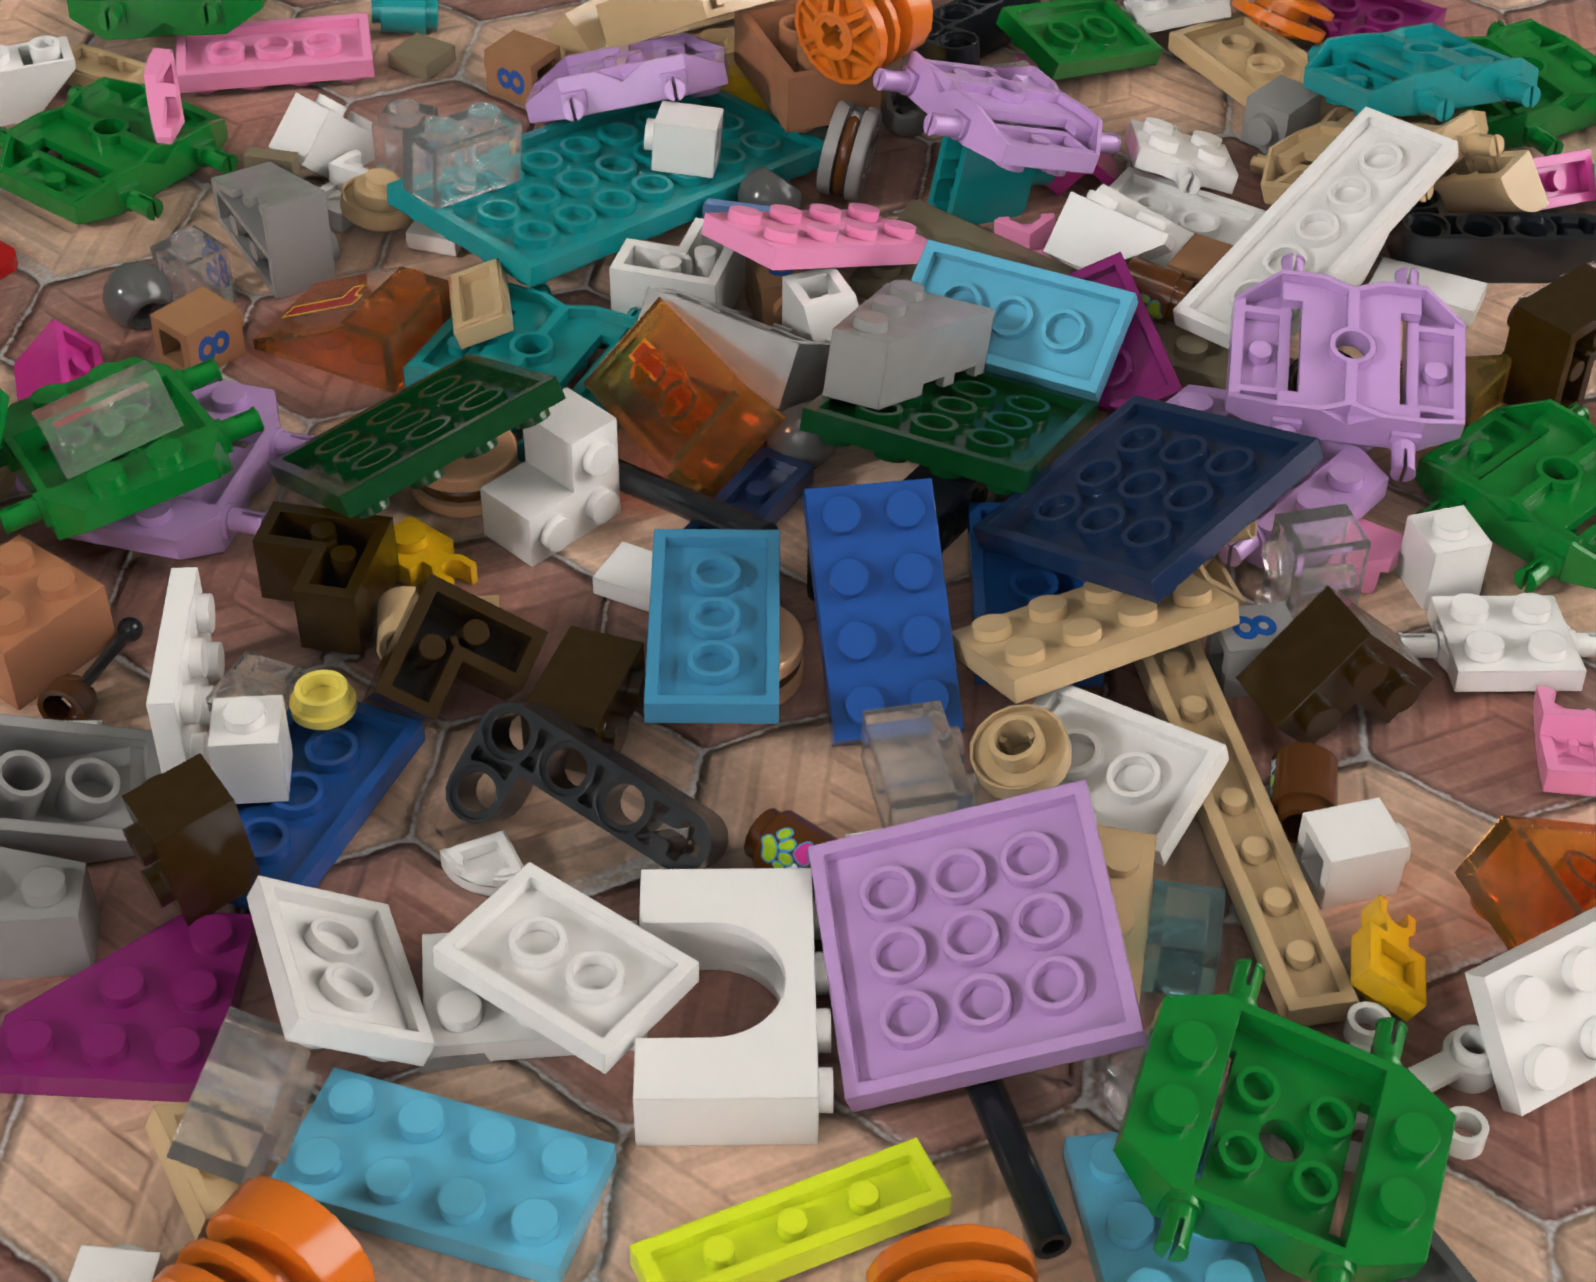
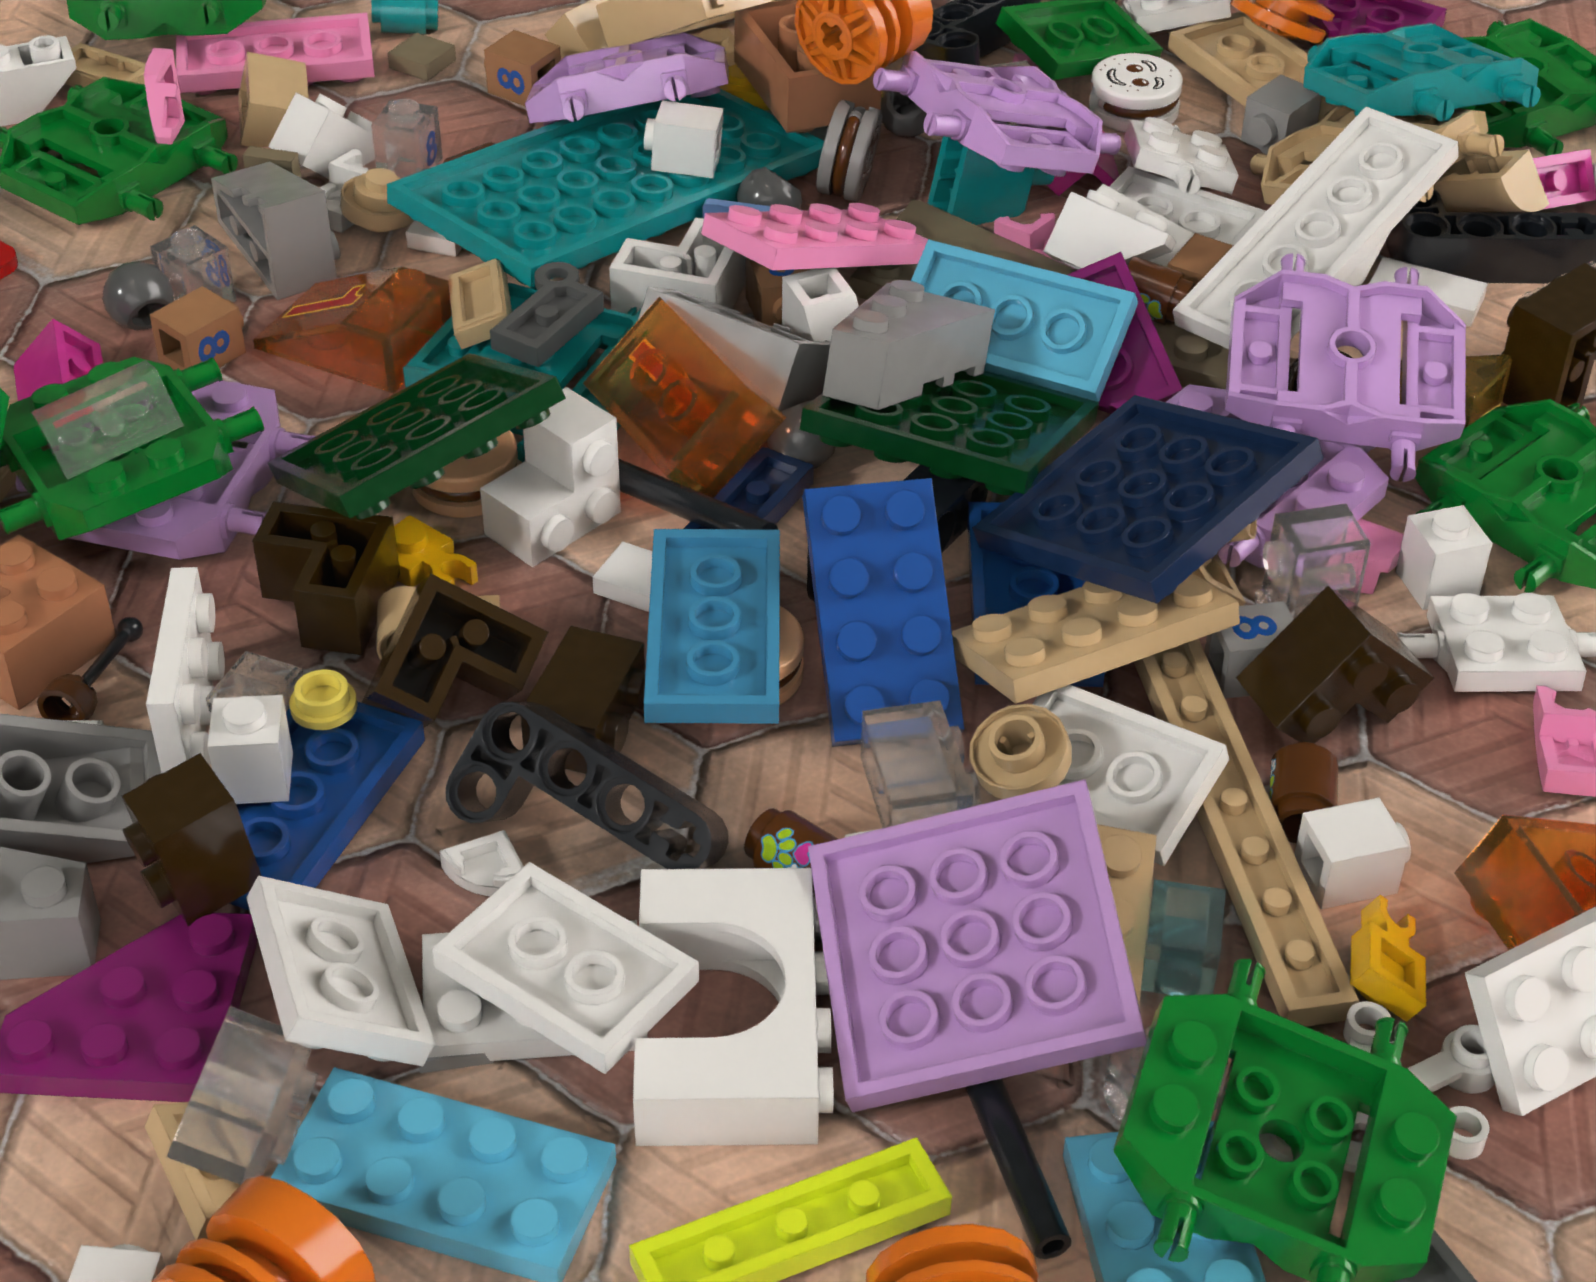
(265, 95): none -> tan brick
(461, 155): clear brick -> none
(548, 316): none -> dark grey hinge
(1135, 89): none -> white head

